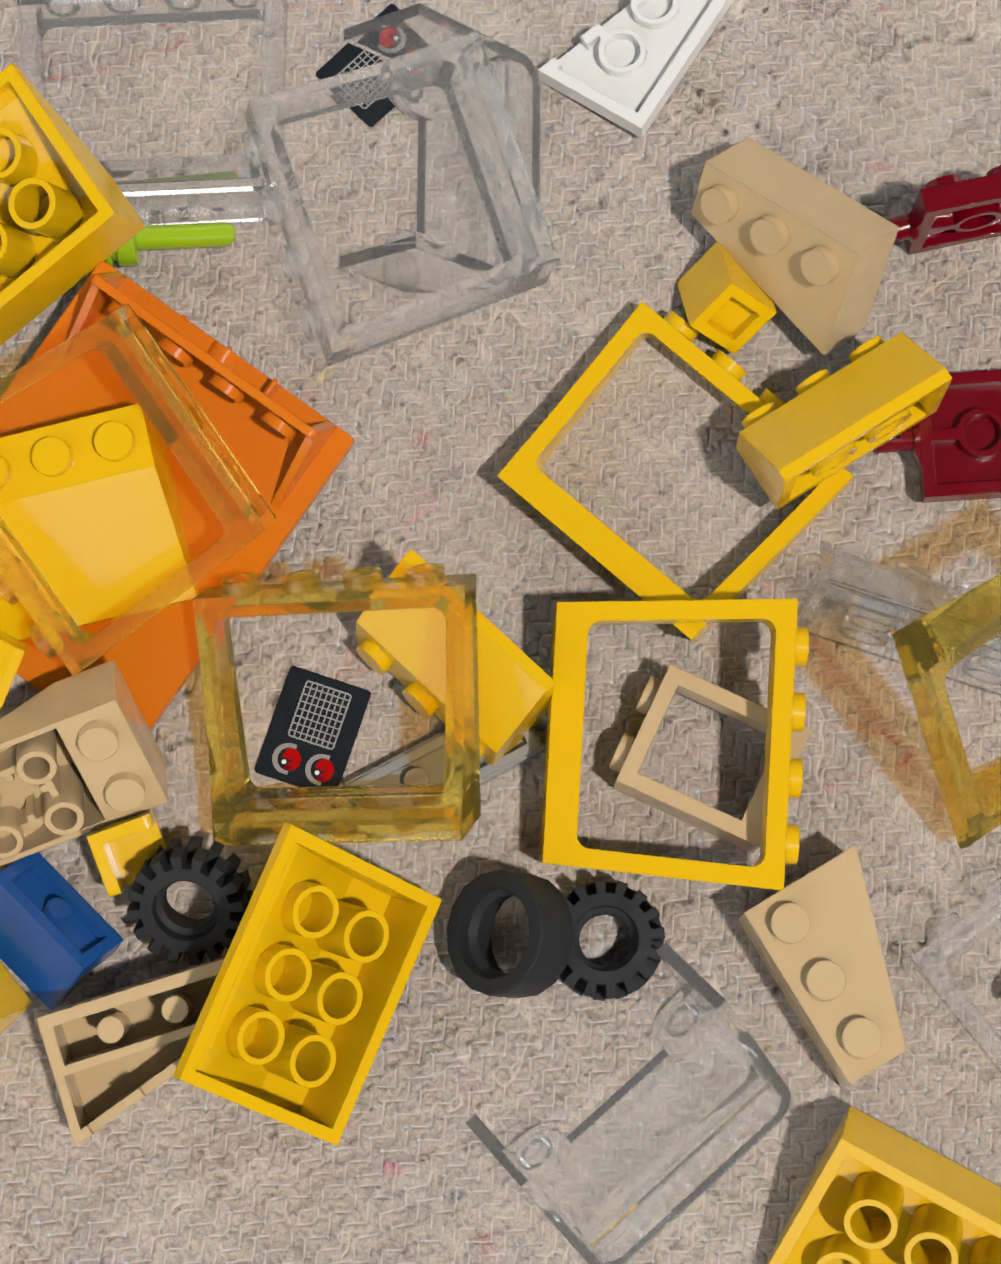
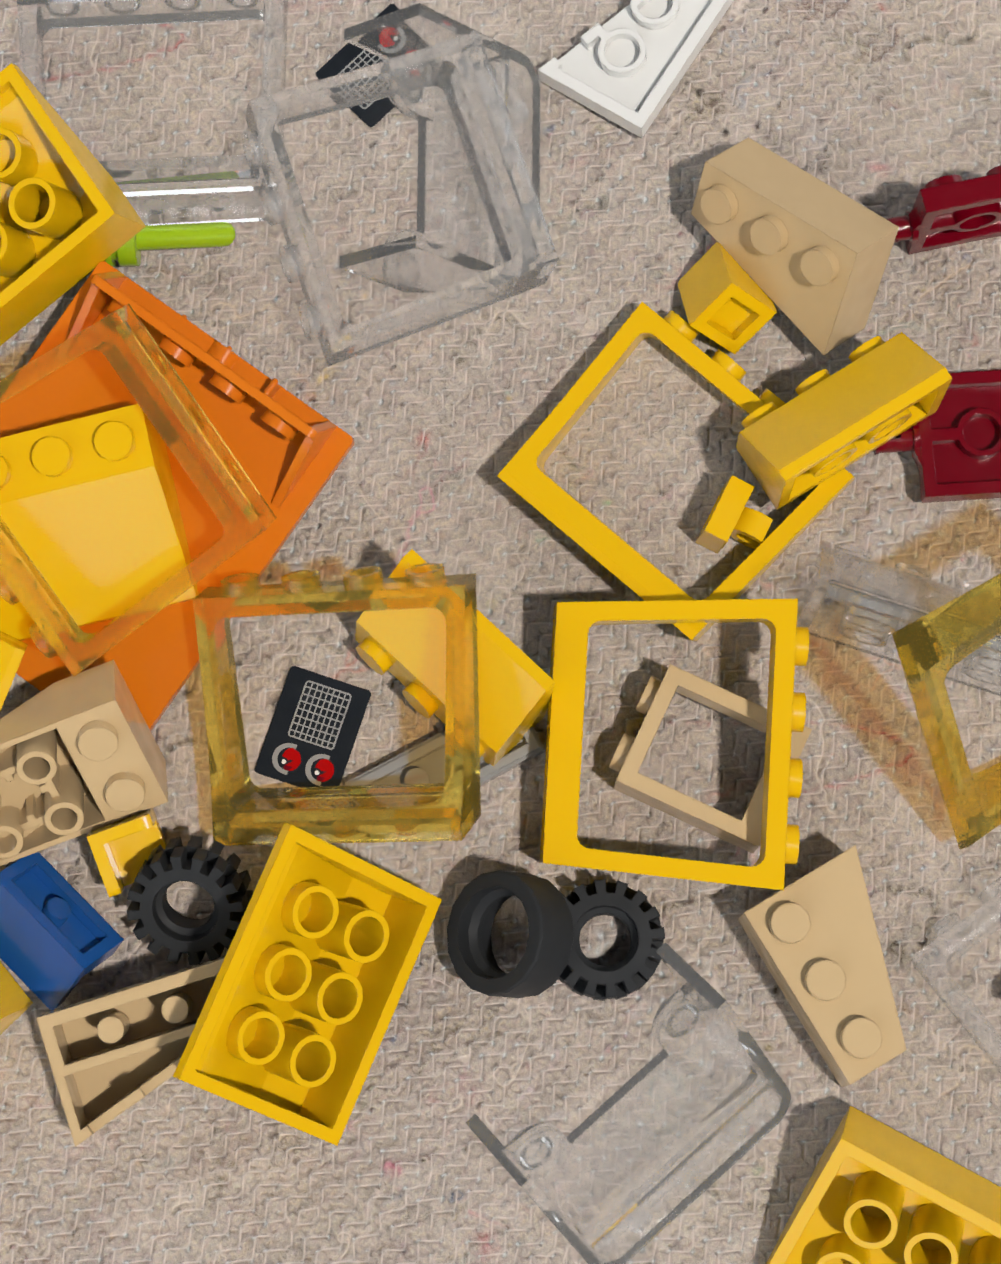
(733, 519): none -> yellow tile

